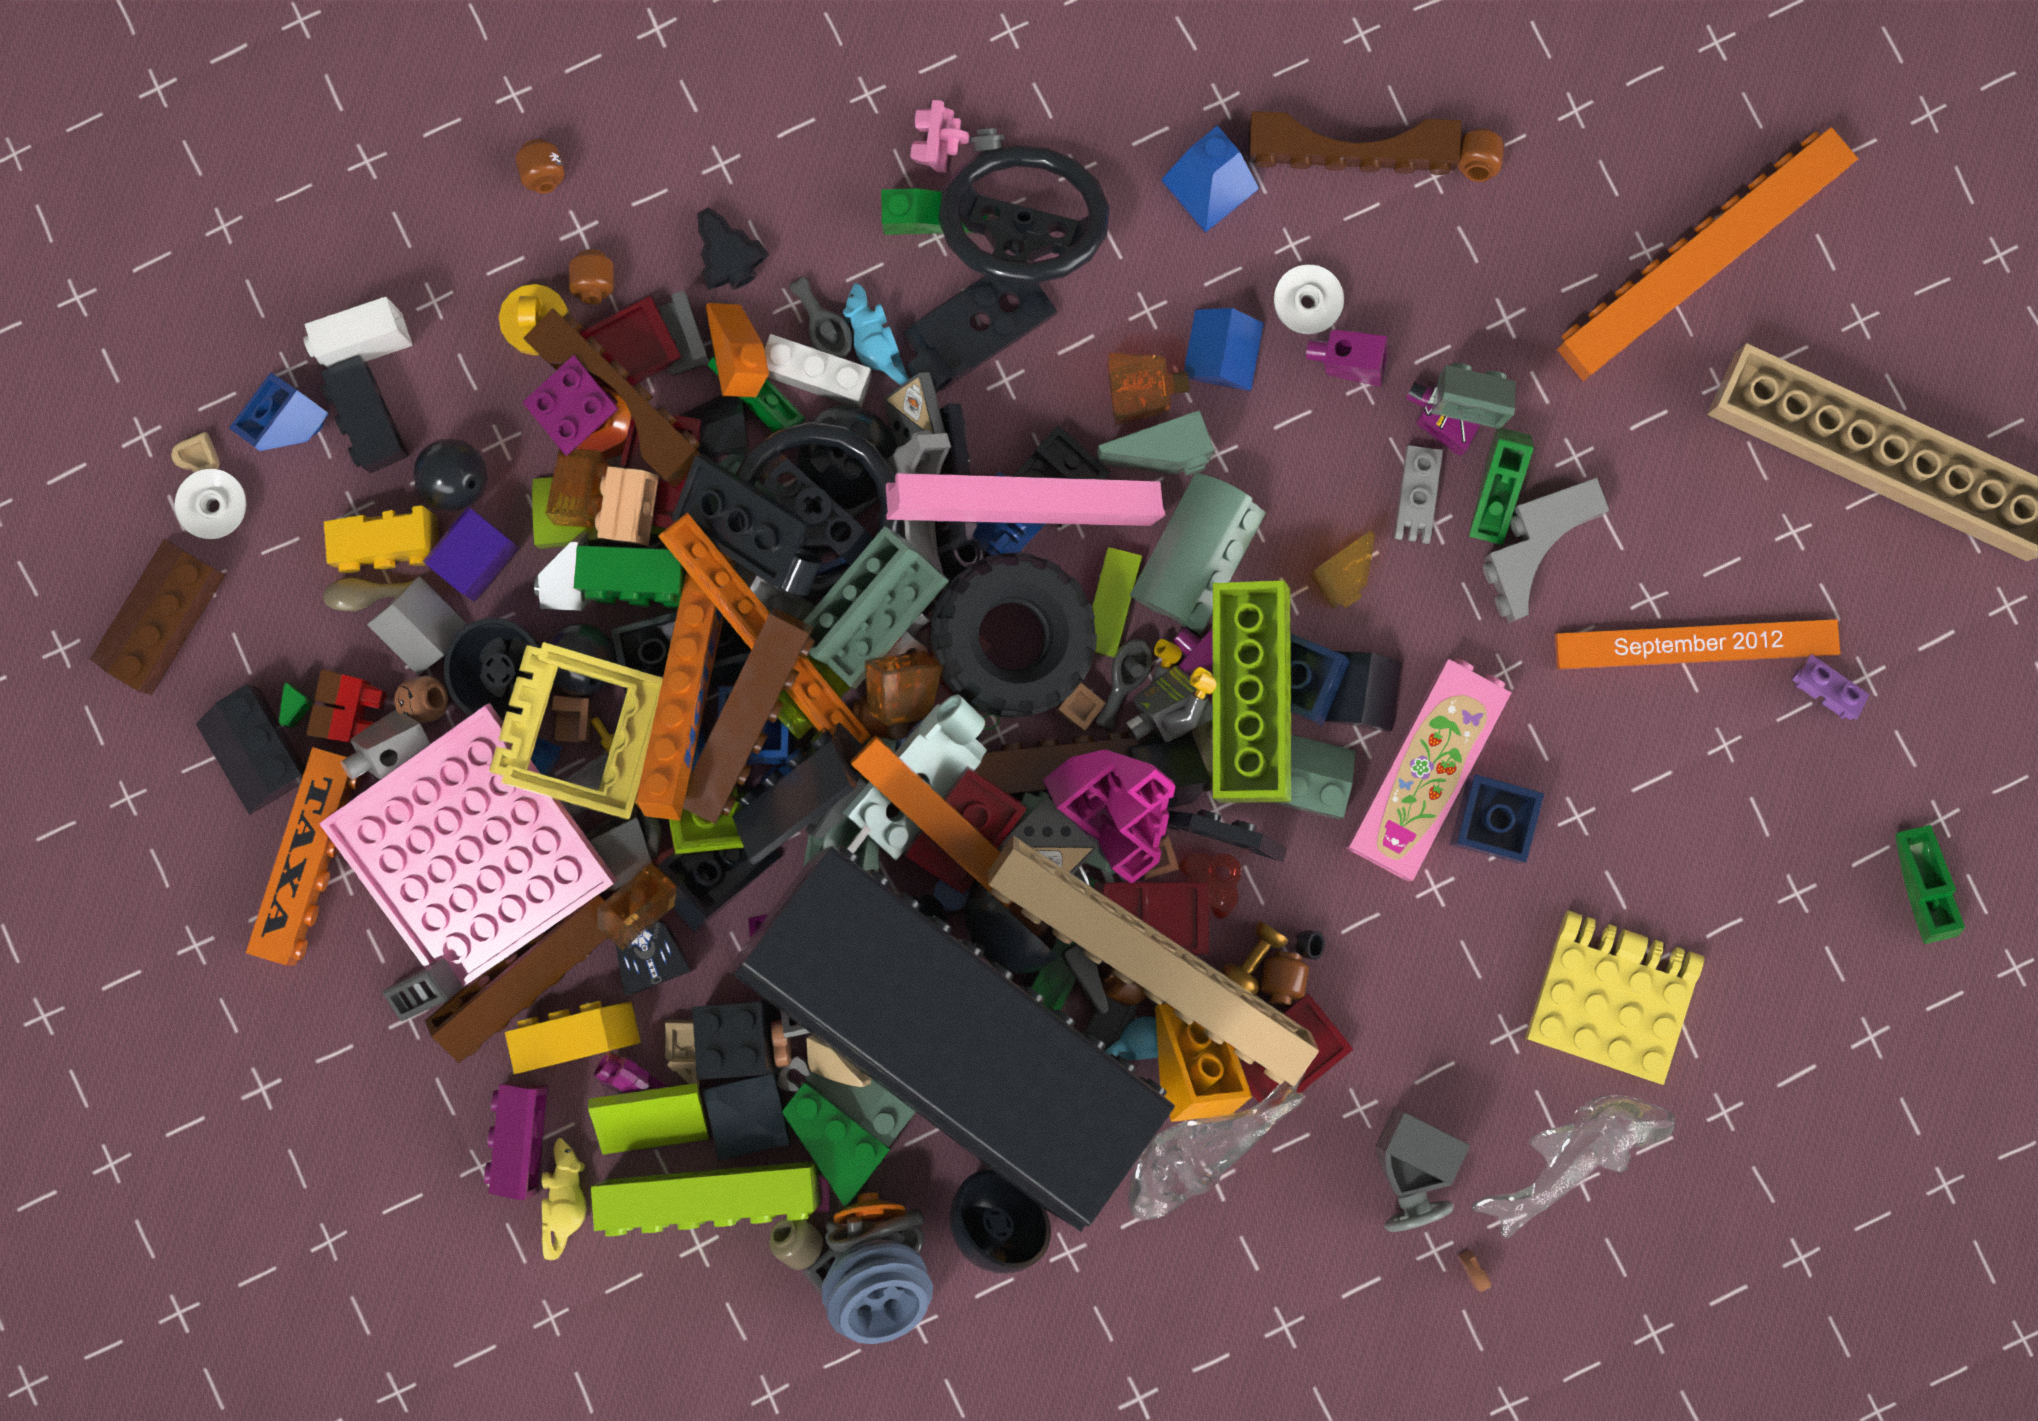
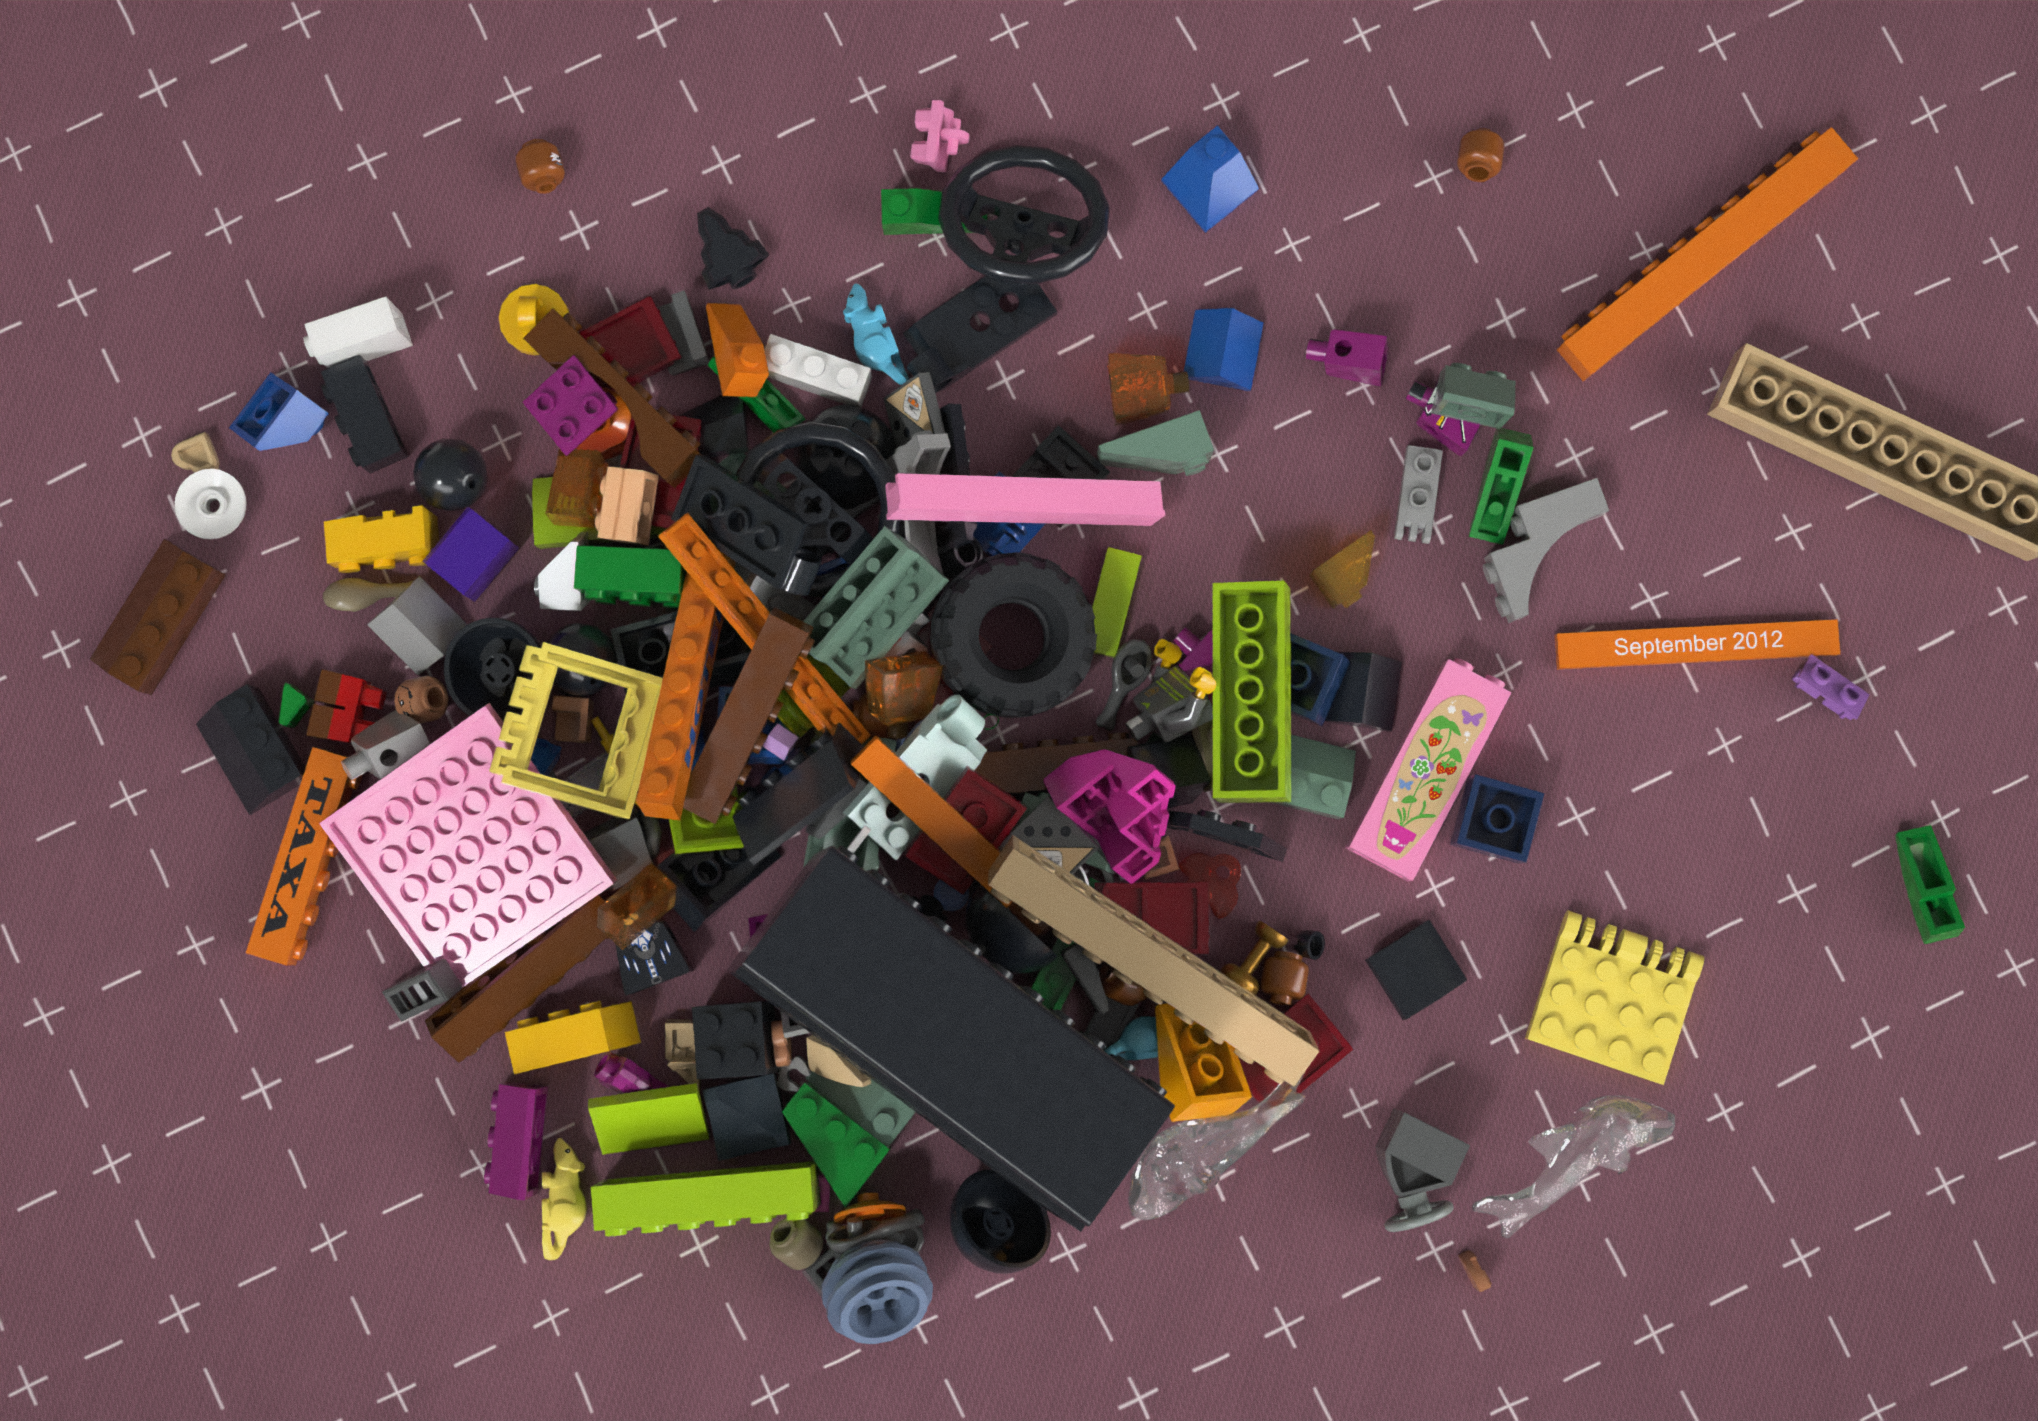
(591, 276): dark orange head -> none
(780, 742): none -> lavender piece
(826, 329): dark grey piece -> none
(987, 140): dark grey plate -> none
(1081, 707): medium nougat plate -> none
(1197, 550): sand green brick -> none
(1282, 140): reddish brown arch -> none
(1316, 284): white dish -> none
(1416, 970): none -> black slope

